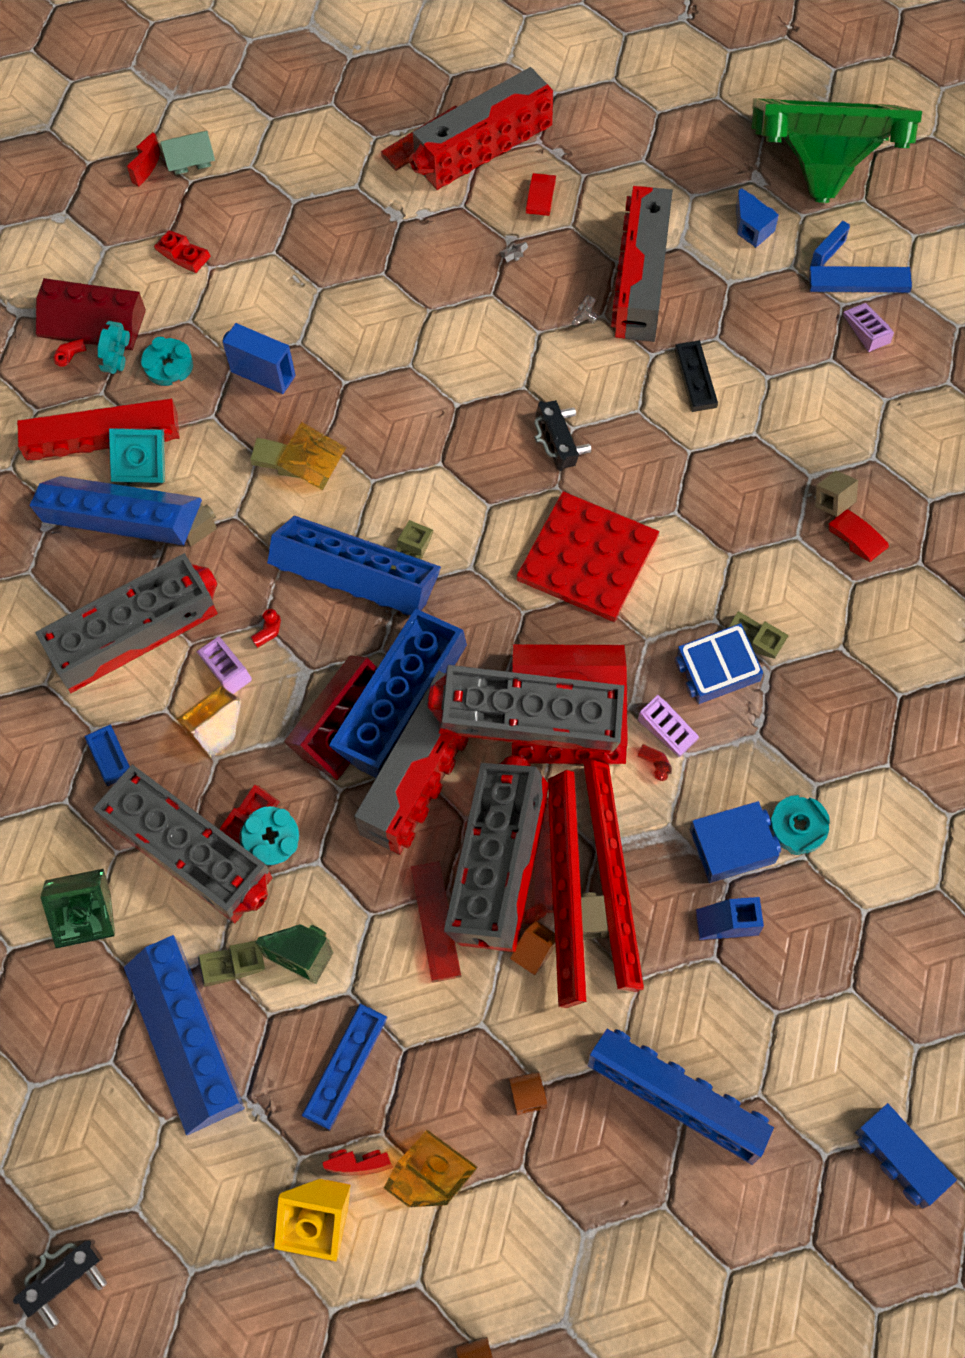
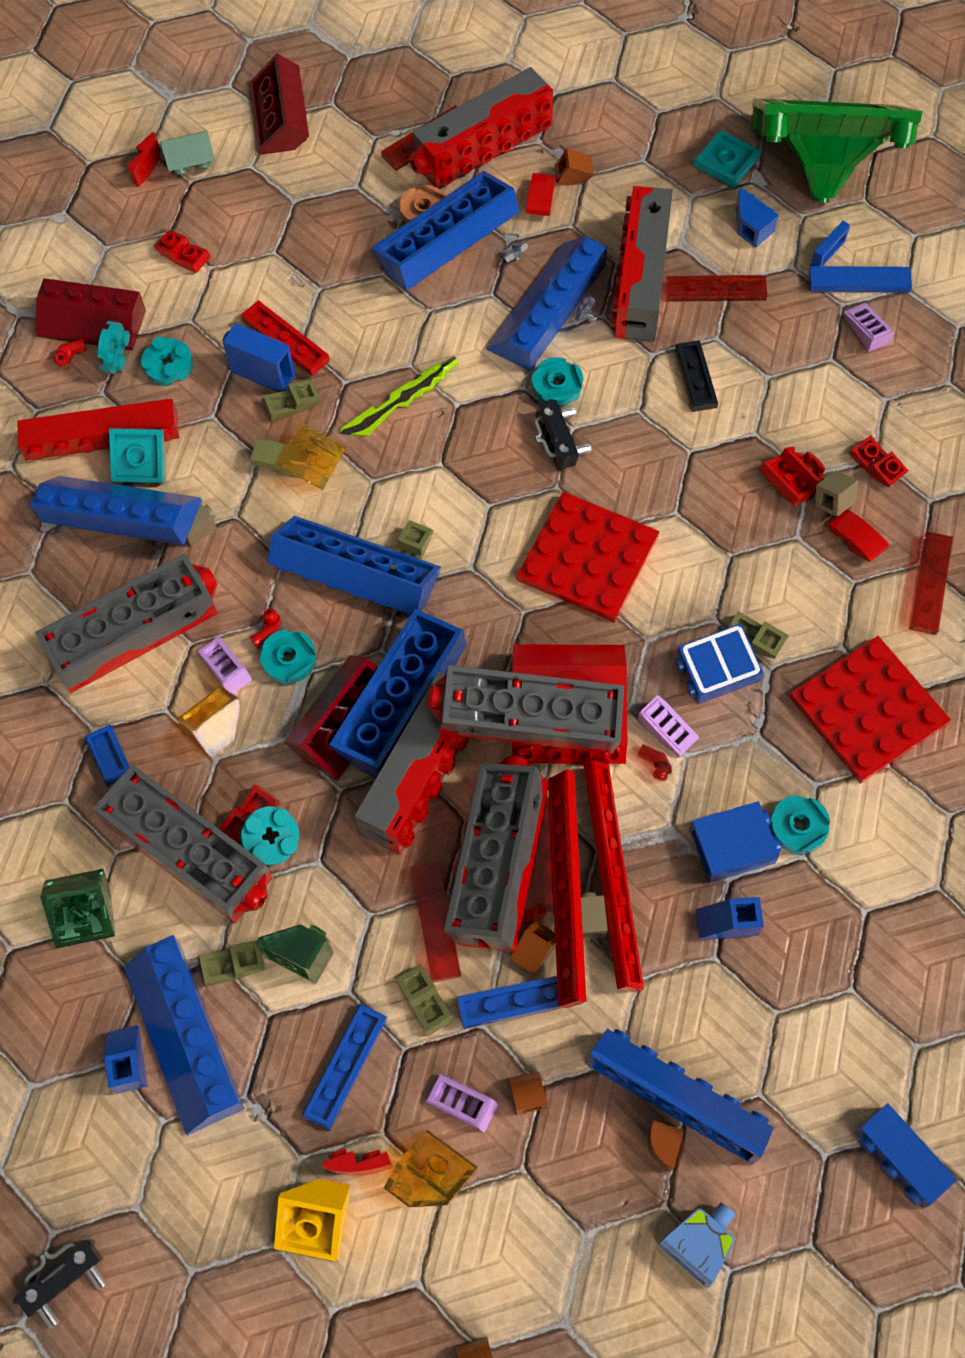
(125, 1060): none -> blue slope
(278, 107): none -> dark red slope
(288, 671): none -> teal plate
(296, 399): none -> olive slope
(303, 351): none -> red plate
(402, 397): none -> lime sword
(414, 198): none -> nougat plate
(424, 1000): none -> olive slope
(446, 229): none -> blue slope
(485, 1114): none -> lavender slope
(509, 1002): none -> blue plate
(549, 302): none -> blue slope
(557, 368): none -> teal plate
(573, 168): none -> dark orange brick
(664, 1144): none -> dark orange brick
(702, 1243): none -> medium blue torso
(716, 288): none -> clear red tile
(727, 158): none -> teal plate
(794, 474): none -> red slope
(869, 709): none -> red plate
(875, 461): none -> red slope
(931, 583): none -> clear red tile

